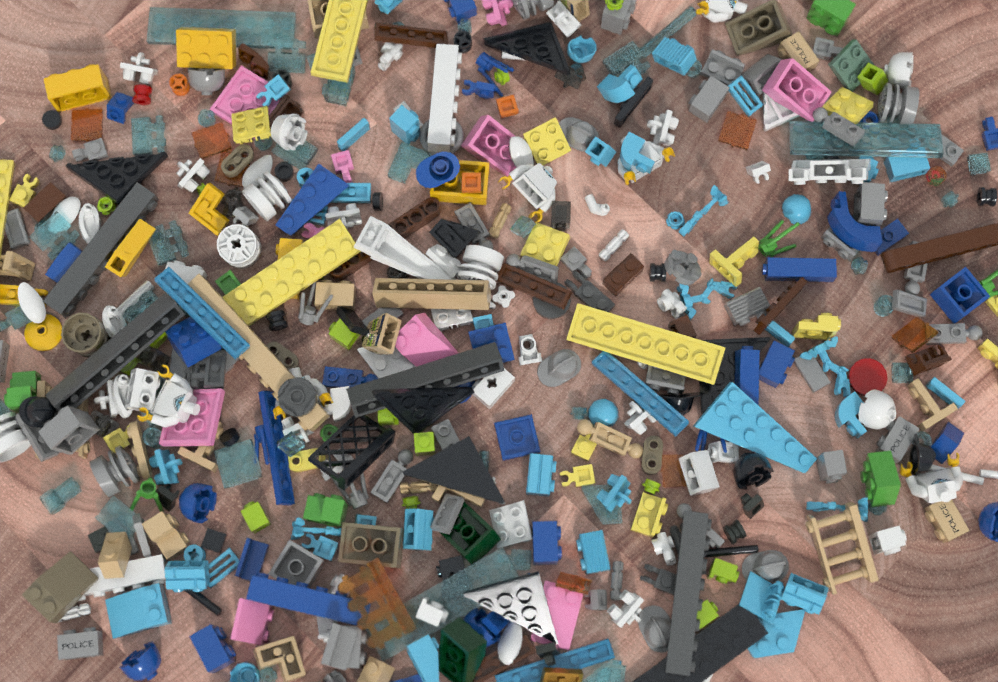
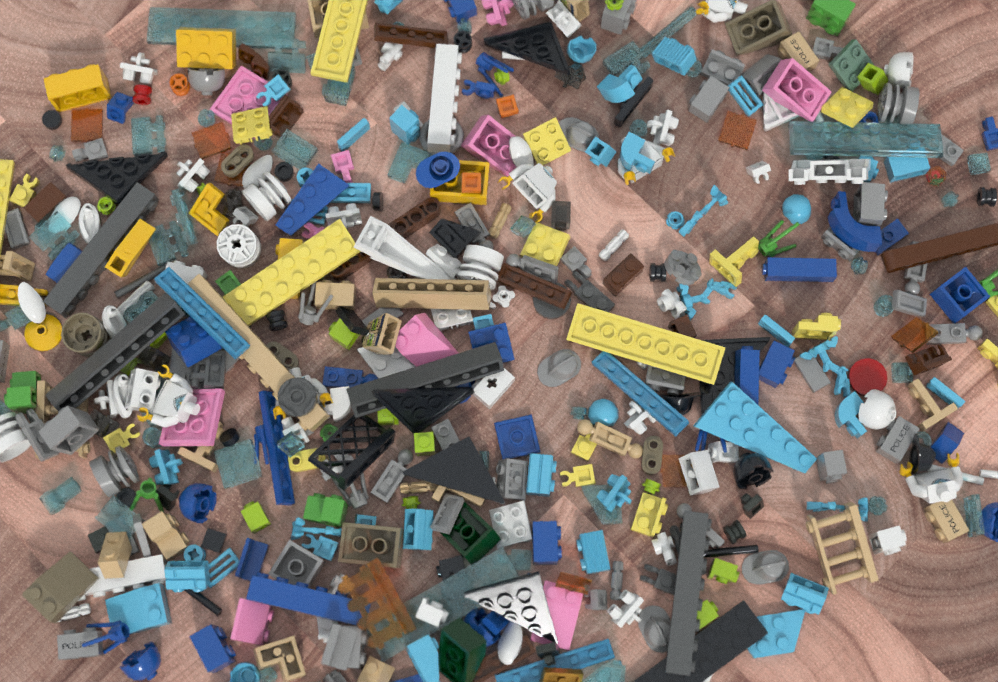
(37, 411): black piece -> none
(119, 632): none -> blue plant
(126, 496): none -> black tile
(138, 282): none -> dark grey bar
(139, 450): tan plate -> none
(188, 234): none -> clear light blue wing
(289, 131): white cone -> none
(512, 478): none -> light grey bracket
(531, 354): white plate -> none
(596, 208): white arm -> none
(641, 124): none -> clear light blue plate
(747, 306): light grey brick -> none
(762, 597): medium azure hinge -> none
(775, 309): reddish brown plate -> none
(839, 126): light grey plate -> none
(880, 478): bright green brick -> none
(974, 515): none -> clear light blue plate

